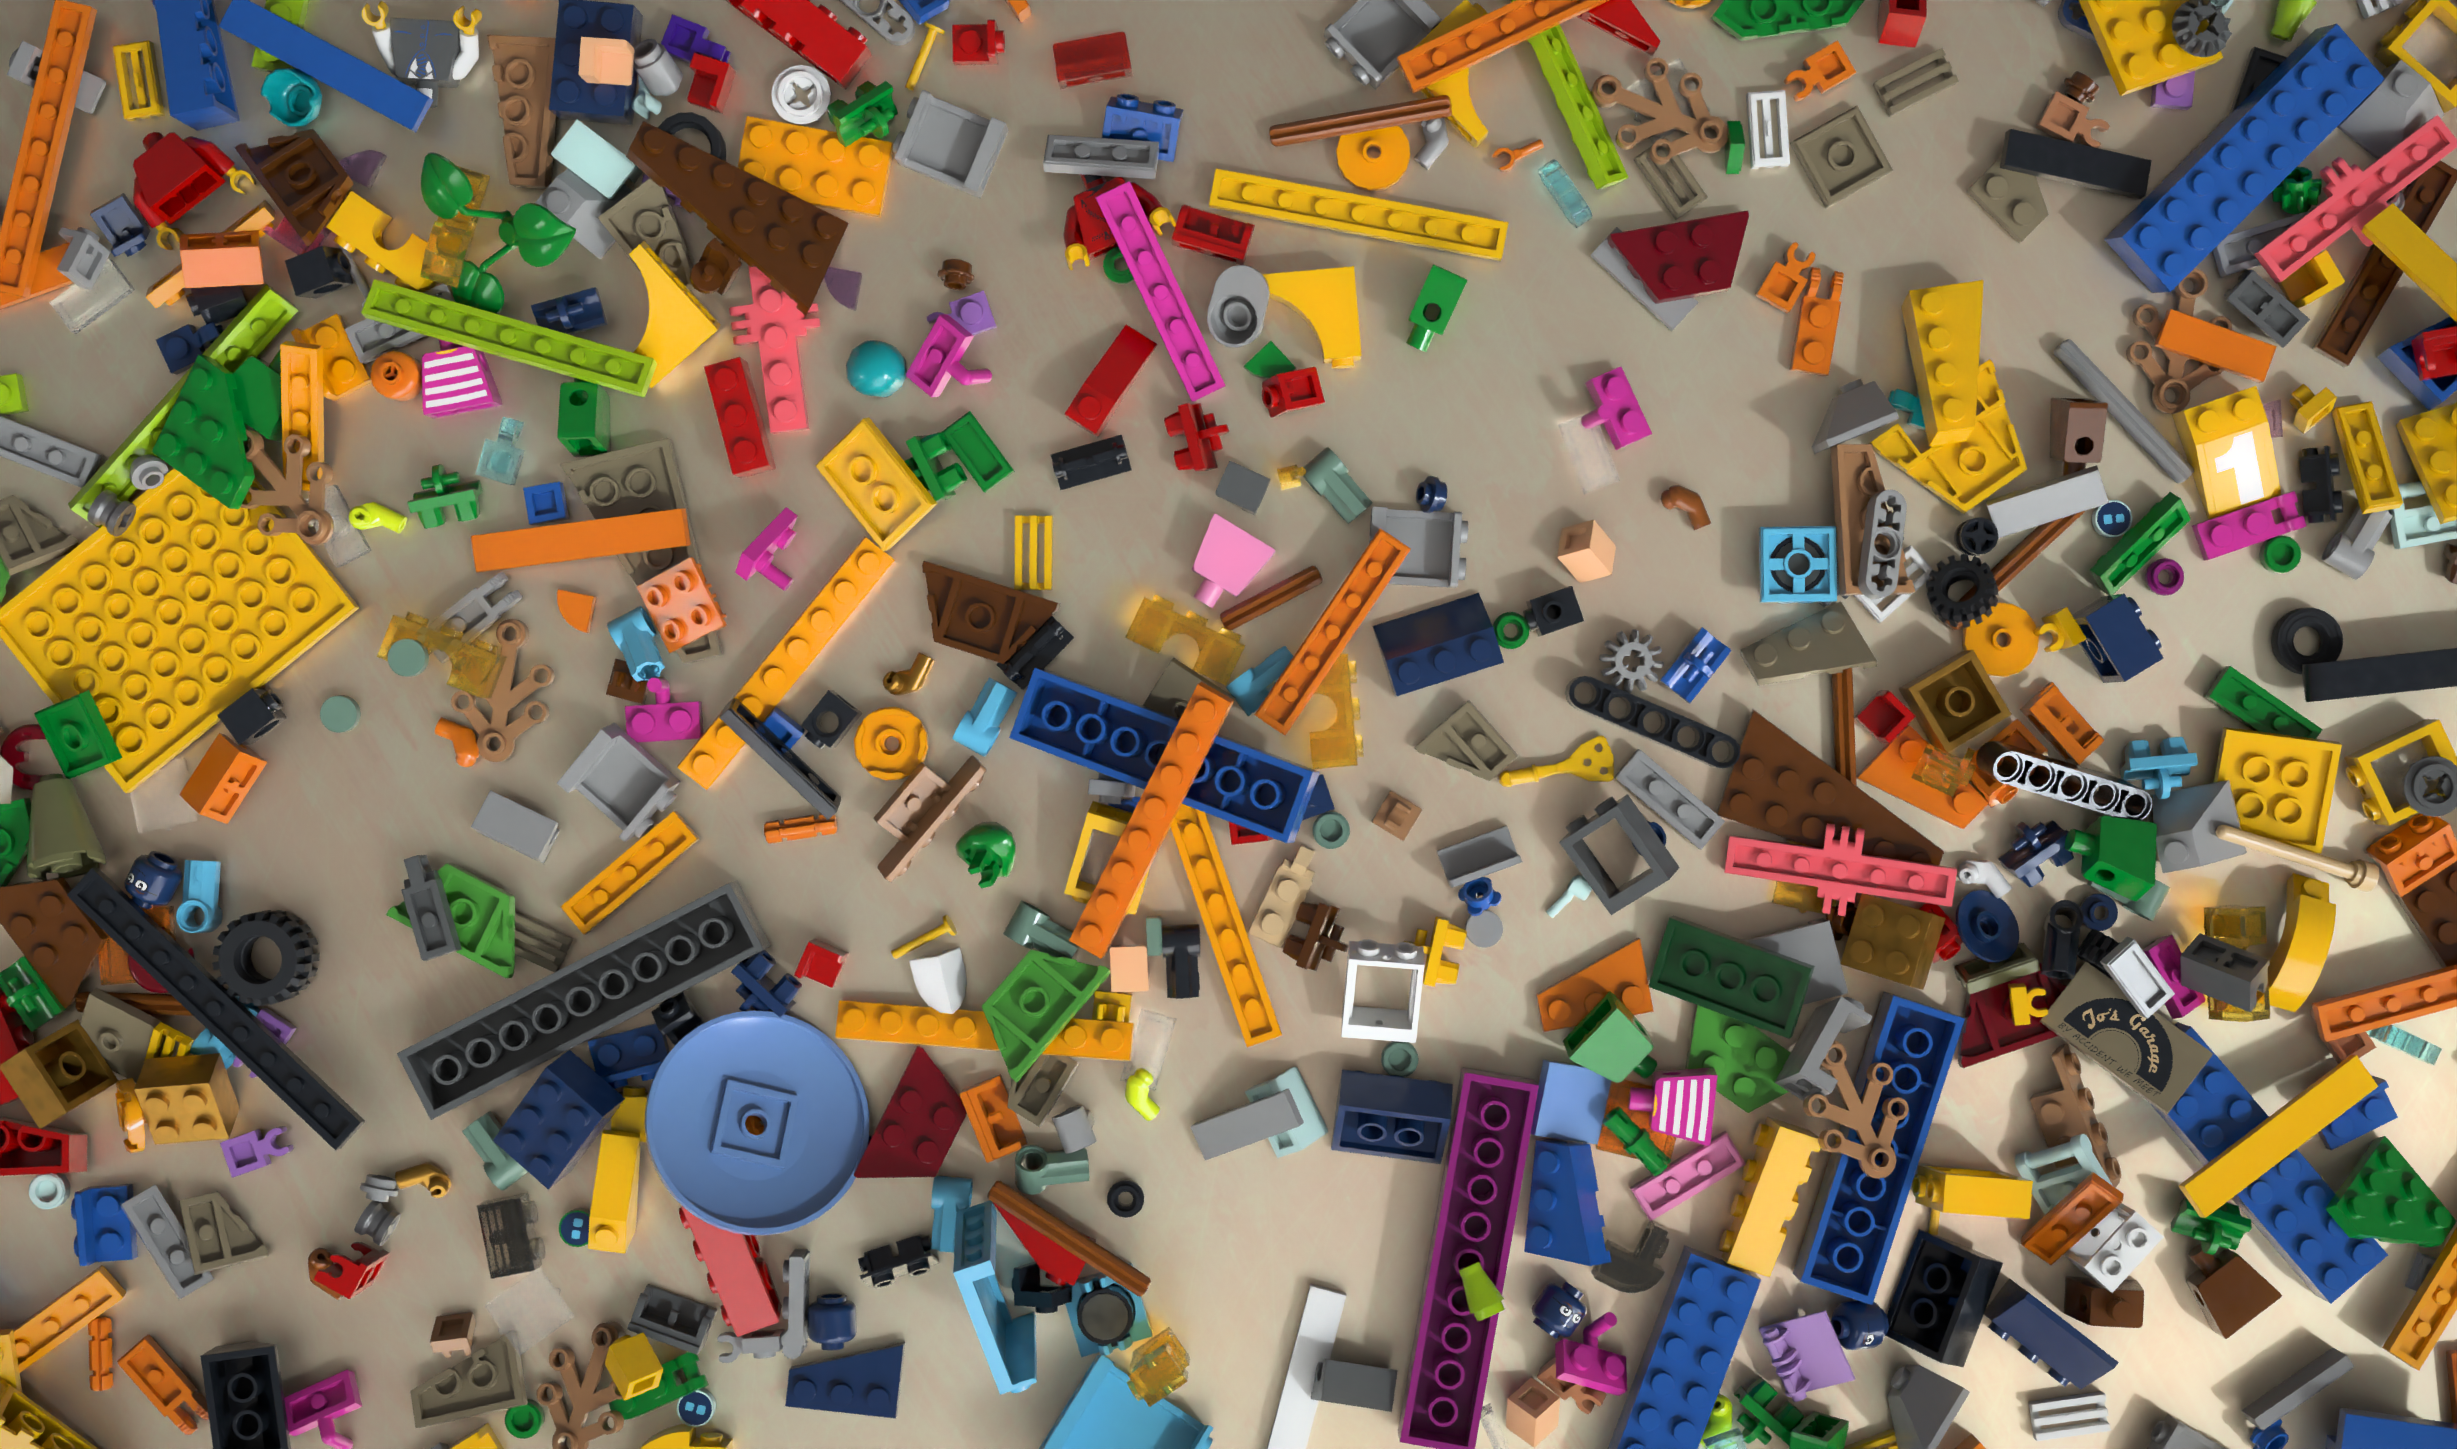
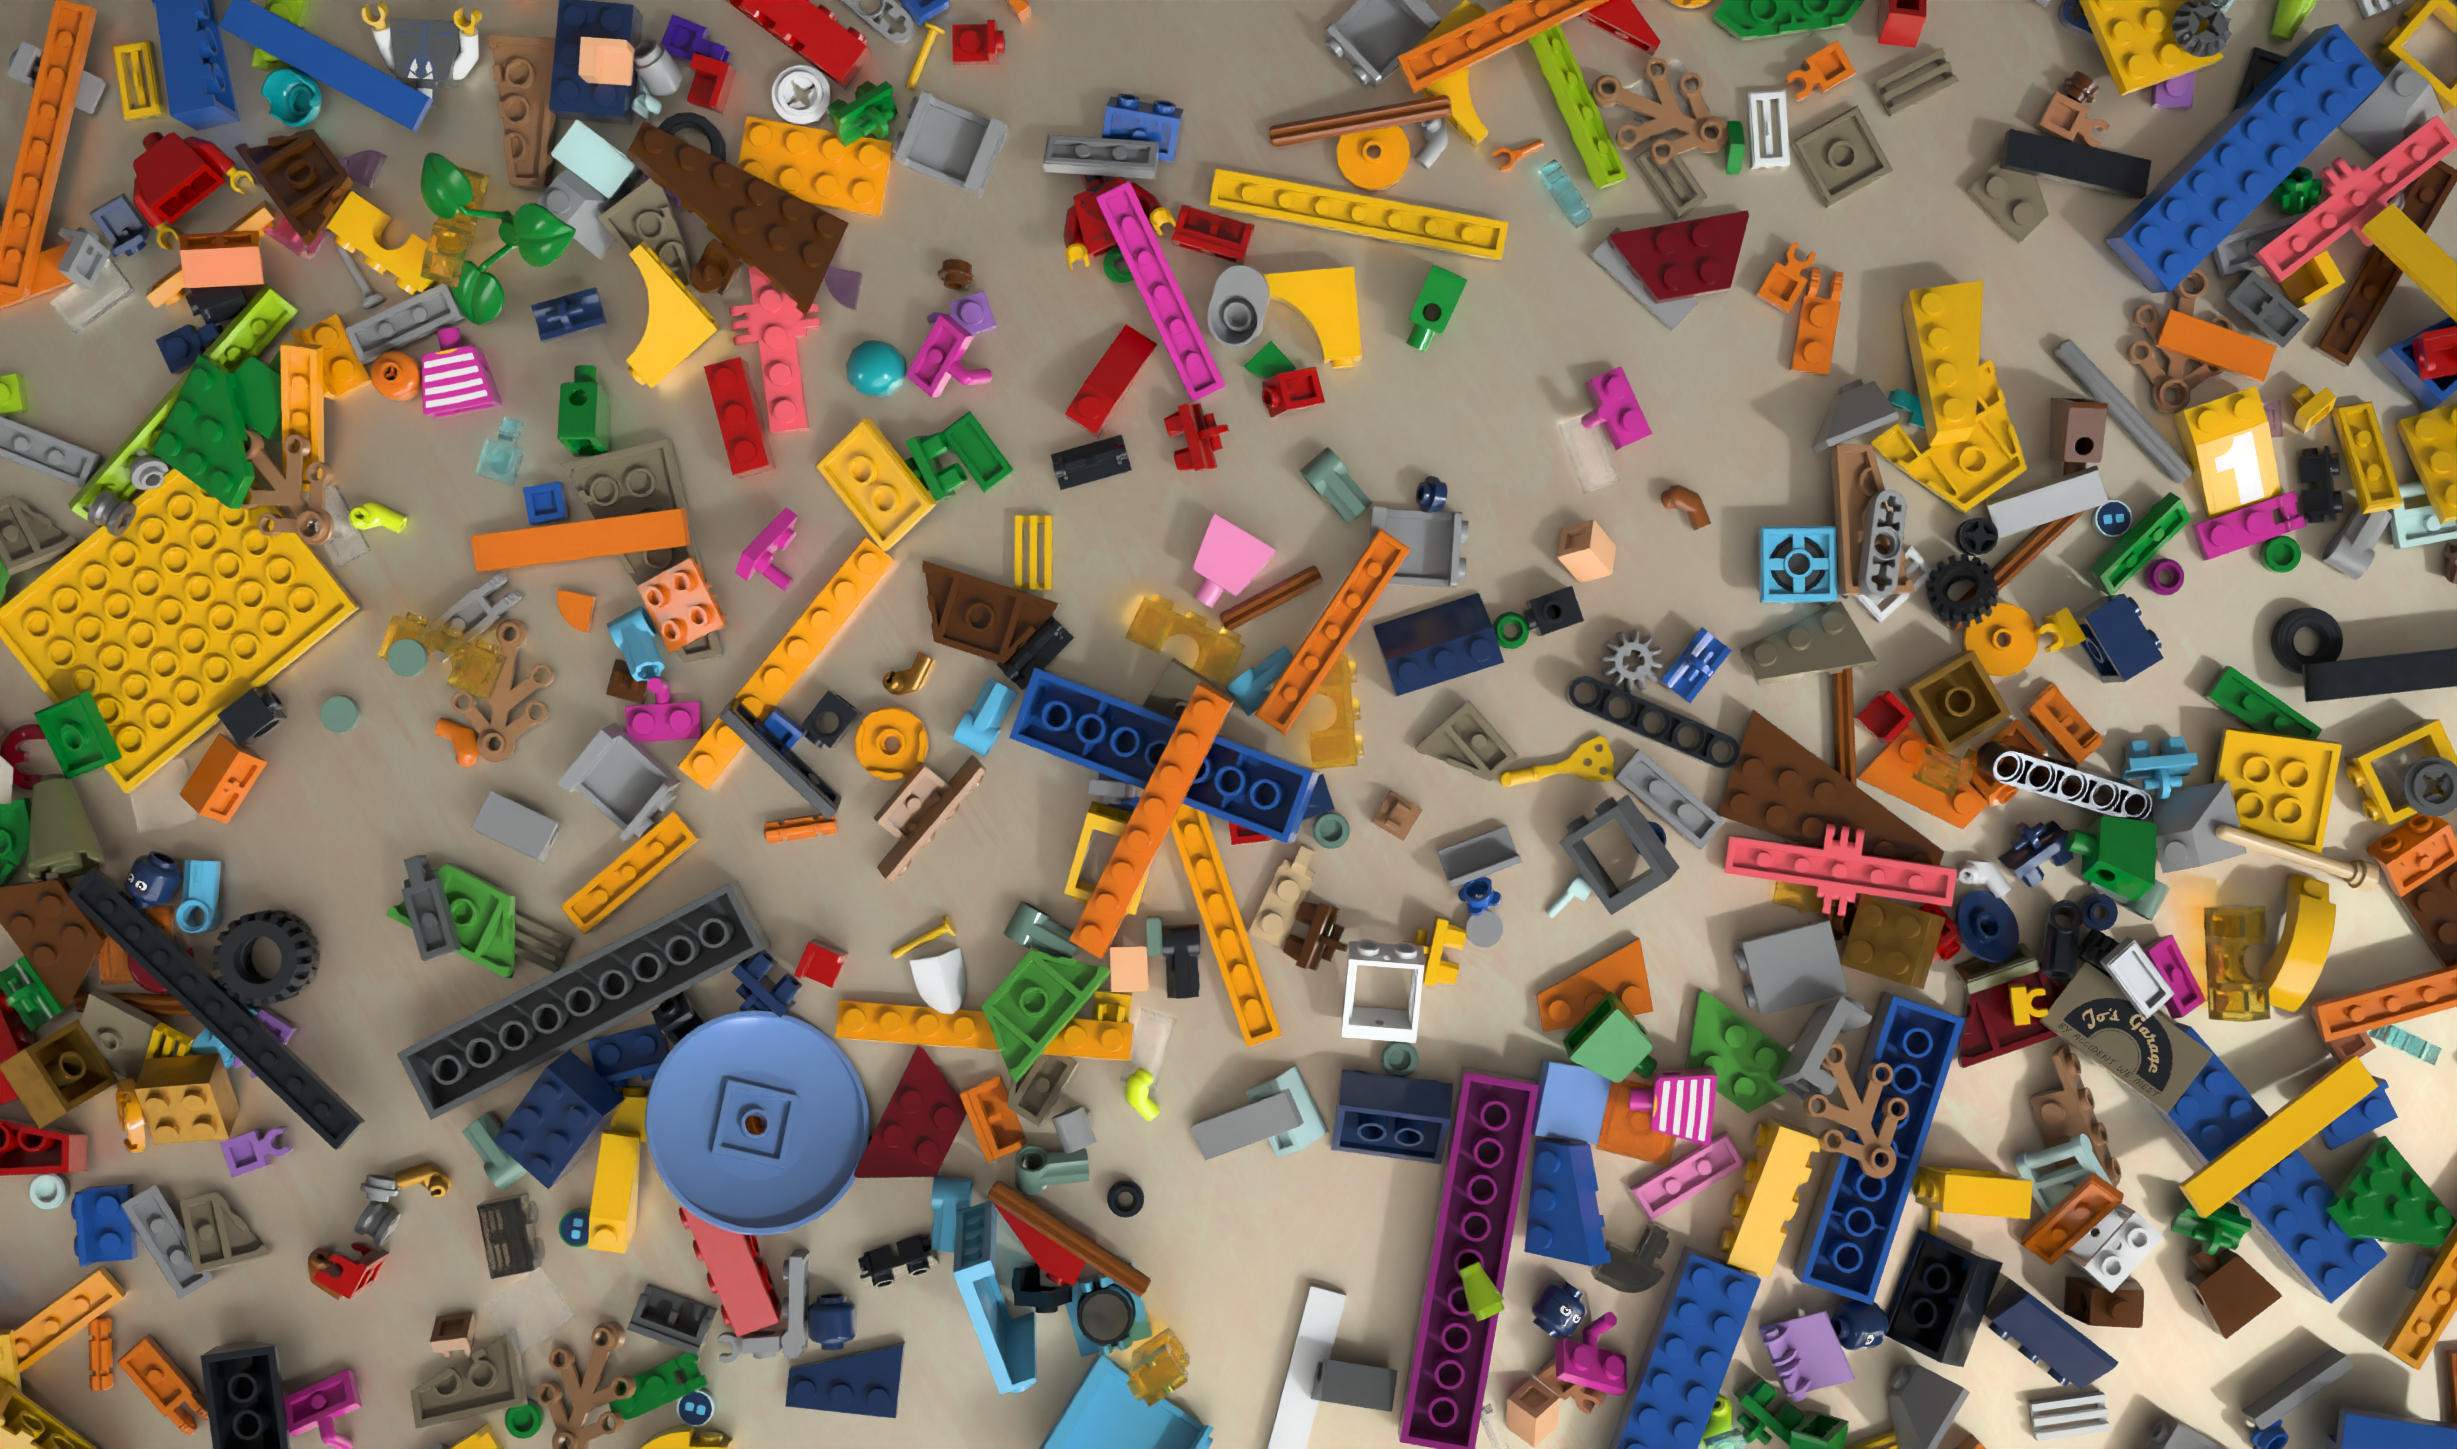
(319, 272): black brick -> none
(430, 503): green hips -> none
(509, 338): lime plate -> none
(633, 1365): yellow brick -> none
(987, 850): green piece -> none
(1092, 60): clear red panel -> none
(1242, 487): dark grey panel -> none
(1290, 476): clear yellow hand -> none
(1636, 1141): green pin -> none
(1731, 976): dark green plate -> none
(2224, 972): dark grey hinge -> none

